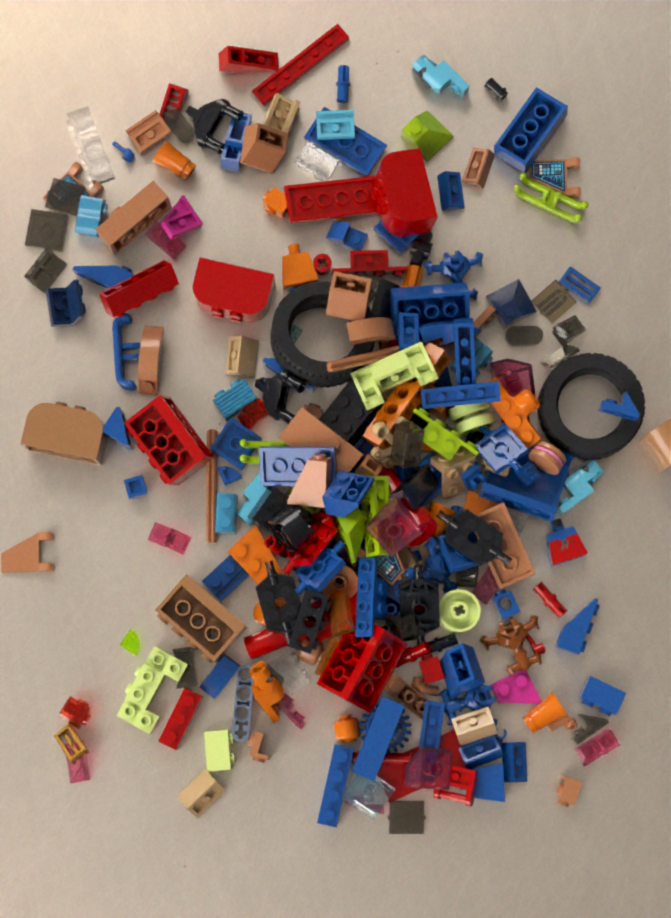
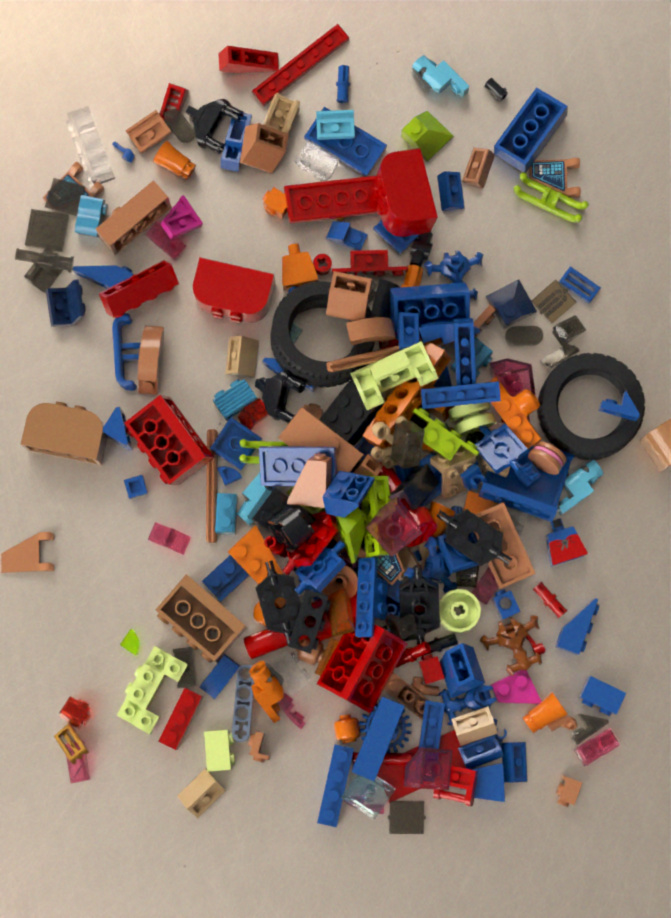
(54, 260): none -> clear smoke pin

